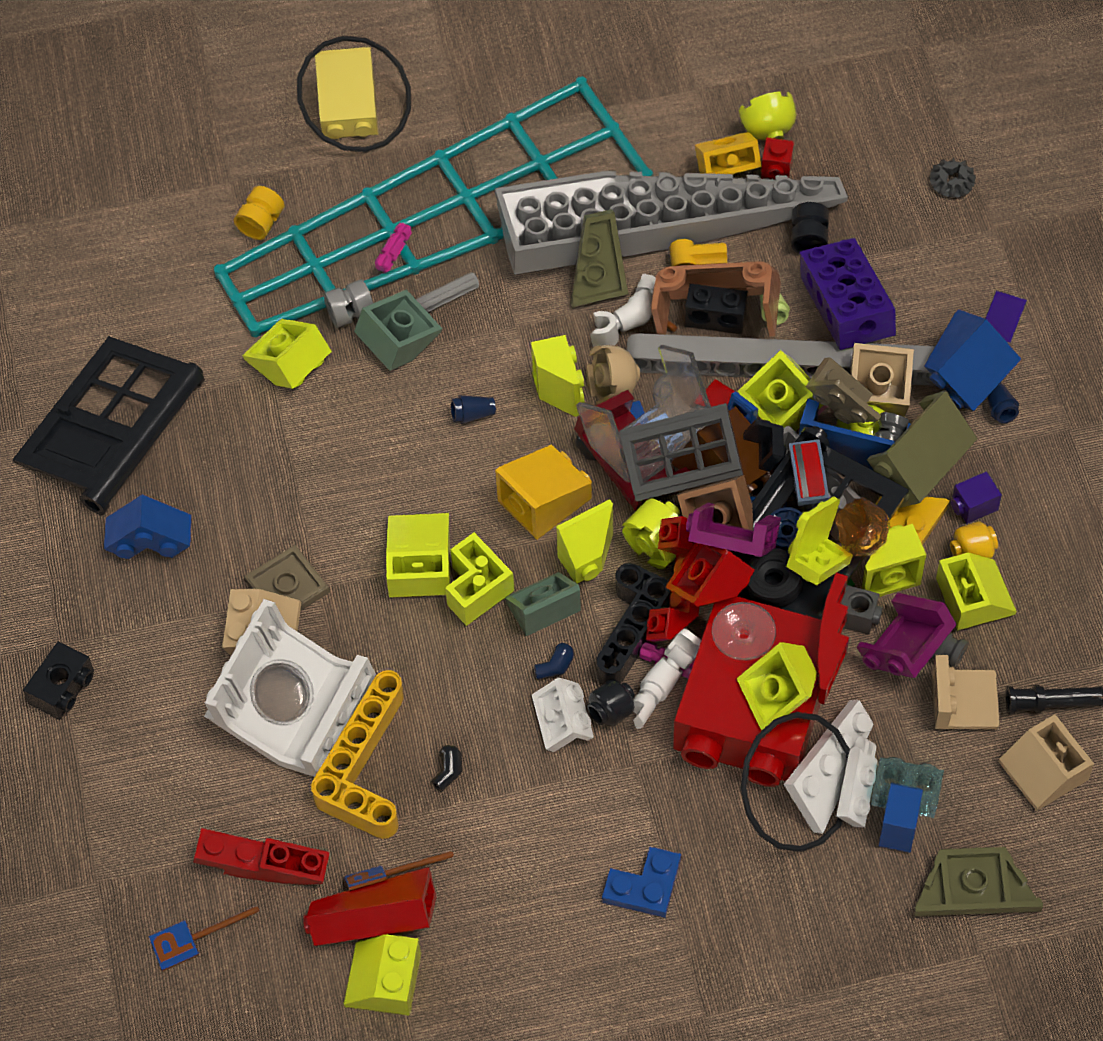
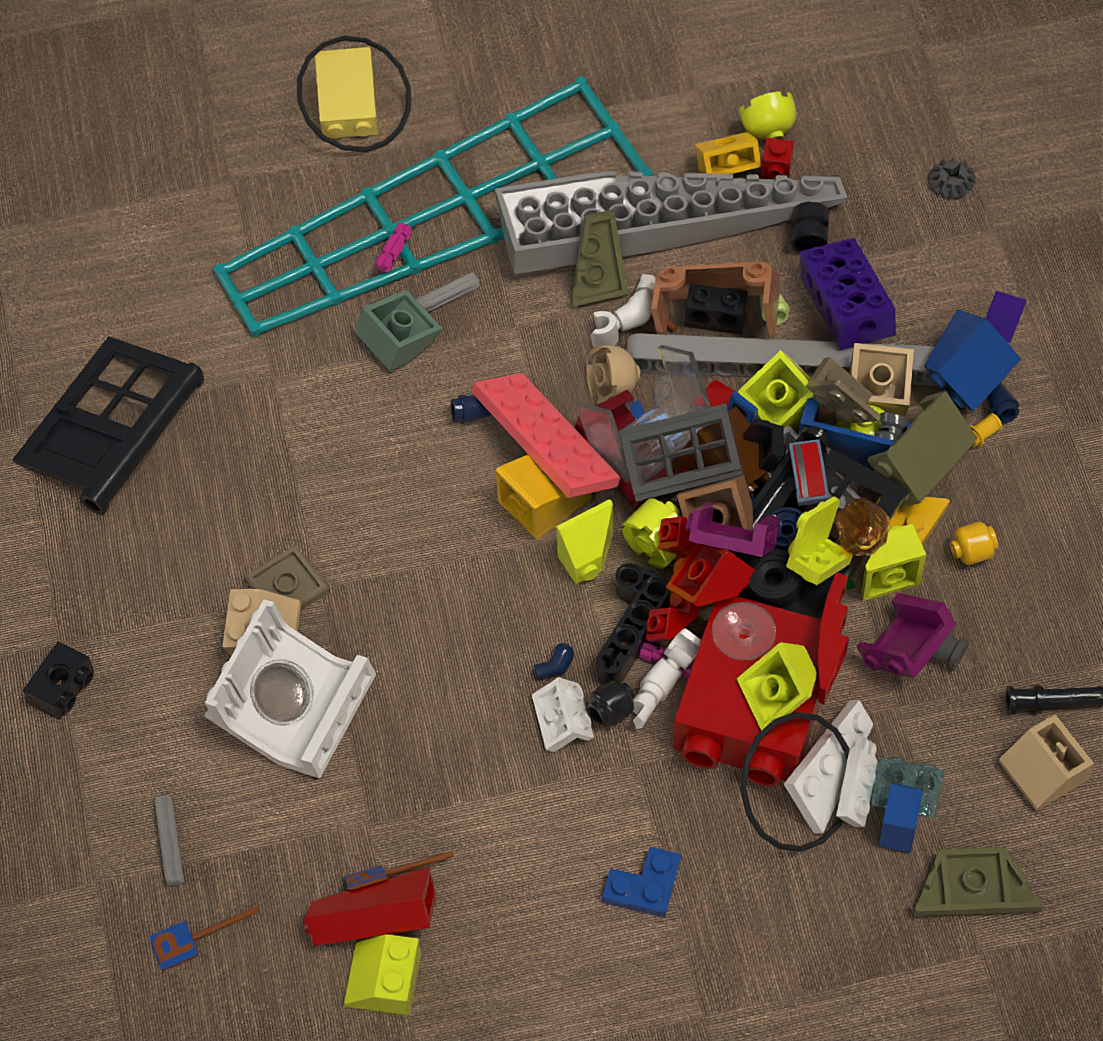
(147, 525): blue brick -> none
(169, 840): none -> light grey axle
(259, 212): yellow wheel -> none
(261, 861): red slope -> none
(288, 352): neon yellow slope -> none
(348, 303): light grey wheel -> none
(356, 756): yellow beam -> none
(418, 555): neon yellow slope -> none
(452, 767): black arm -> none
(482, 579): neon yellow brick -> none
(544, 602): sand green slope -> none
(545, 435): none -> coral plate
(556, 374): neon yellow slope -> none
(685, 253): yellow piece -> none
(865, 600): dark grey brick -> none
(964, 697): tan bracket -> none
(973, 590): neon yellow slope -> none
(976, 497): dark purple brick -> none
(986, 428): none -> yellow pin

